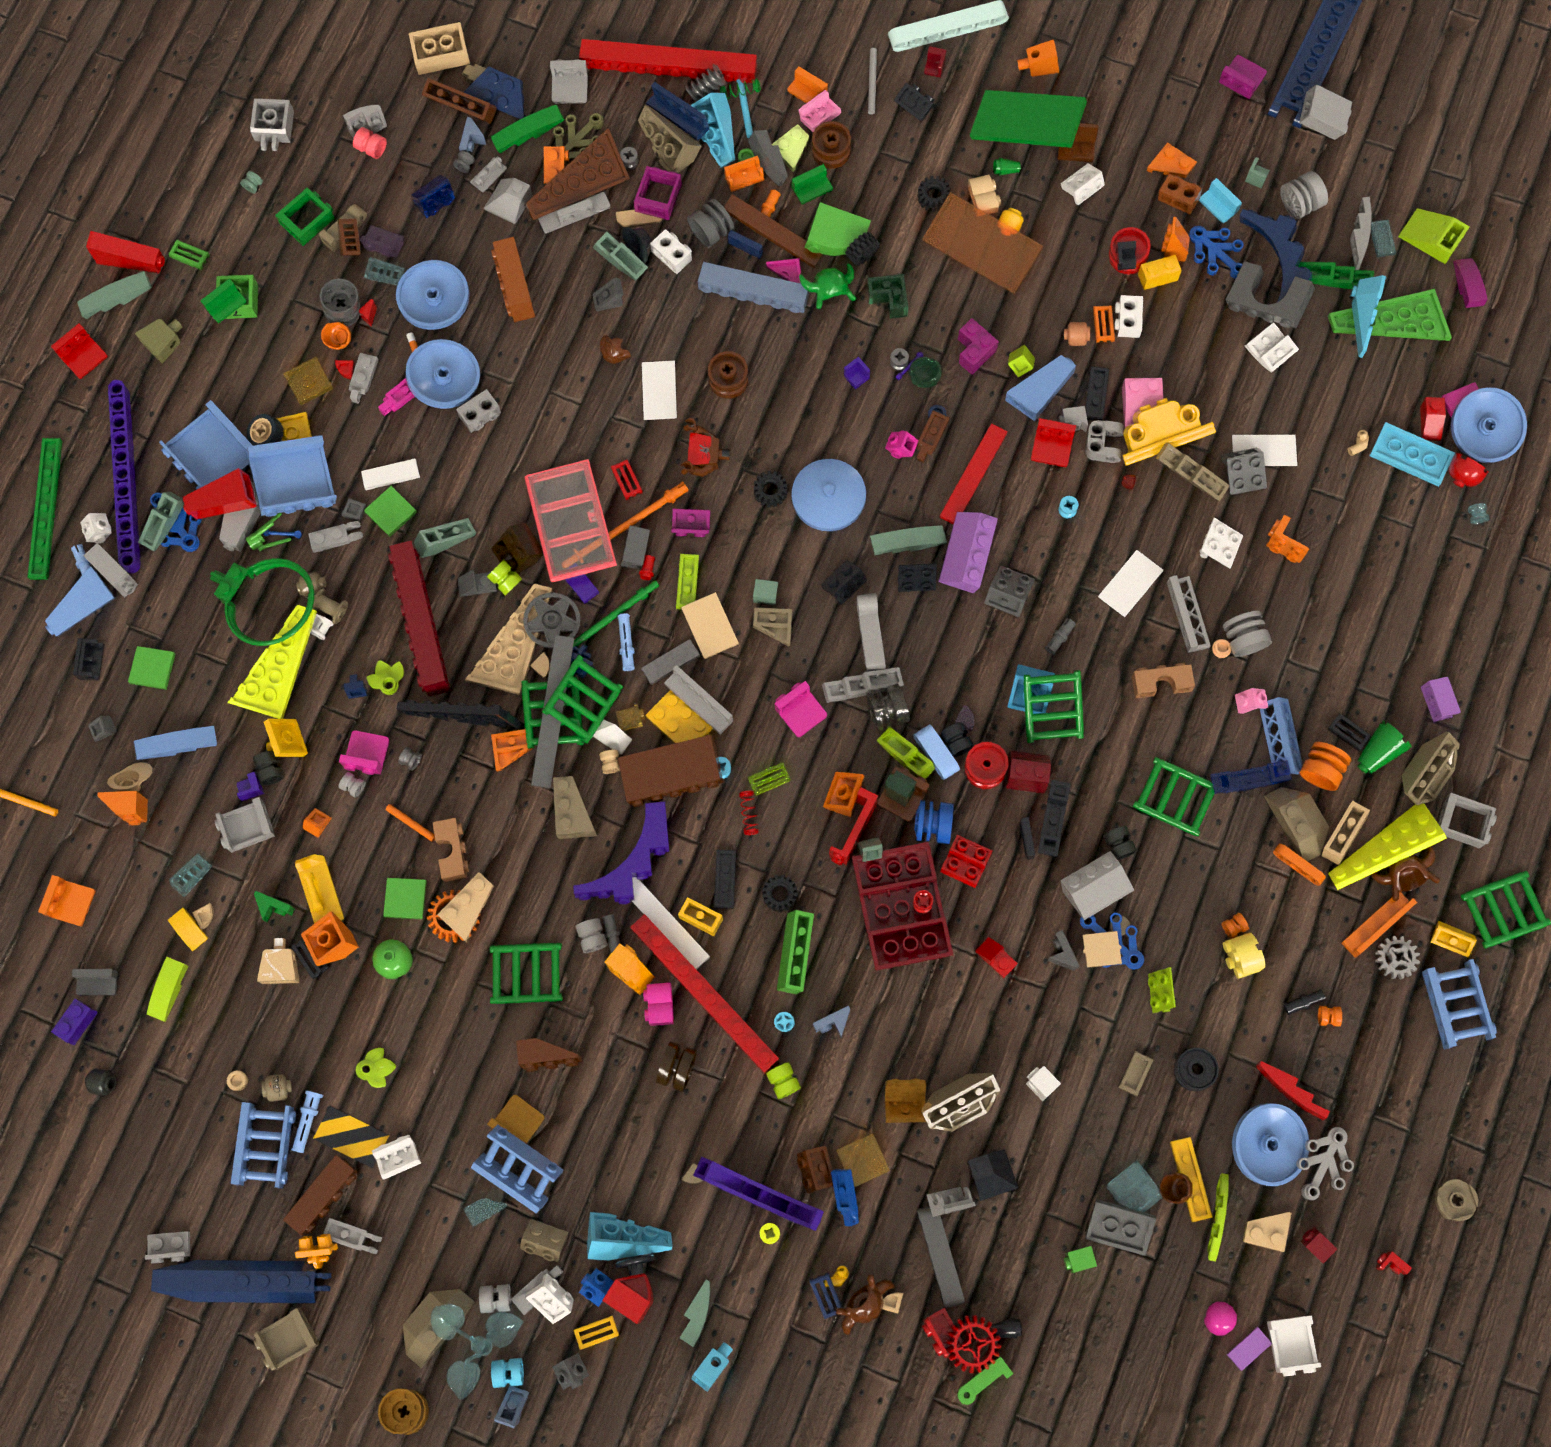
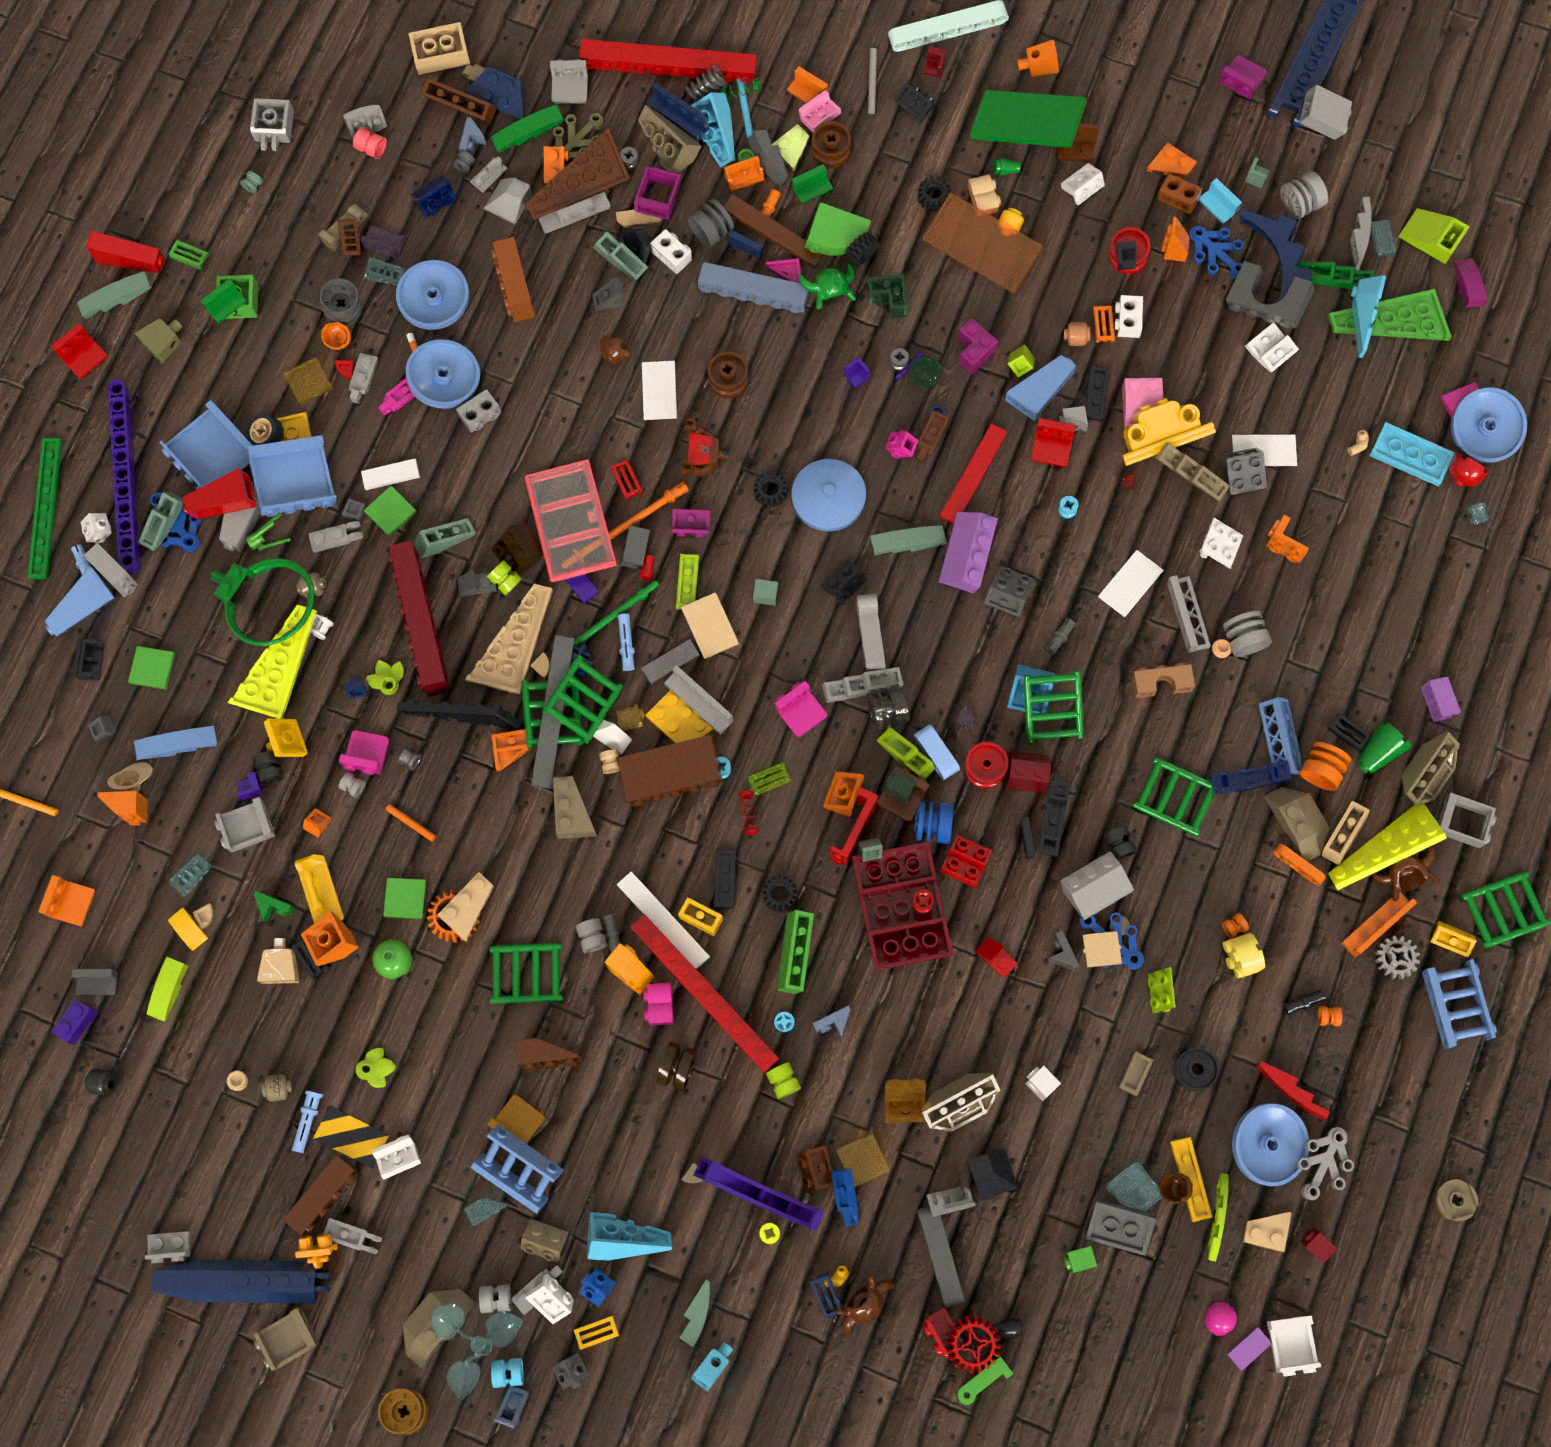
(247, 1133): medium blue fence -> none
(297, 534): blue hinge -> none
(313, 228): green window -> none
(330, 606): dark tan hose -> none
(368, 312): red slope -> none
(455, 865): medium nougat arch -> none
(551, 618): dark grey wheel -> none
(634, 1293): red piece -> none
(638, 864): dark purple arch -> none
(774, 623): dark tan wing -> none
(892, 1302): tan tile -> none
(917, 577): black hinge -> none
(958, 741): black wheel -> none
(1105, 454): light grey piece -> none
(1159, 272): yellow brick -> none
(1251, 700): bright pink bracket -> none
(1396, 1263): red bracket -> none
(1432, 418): red slope -> none

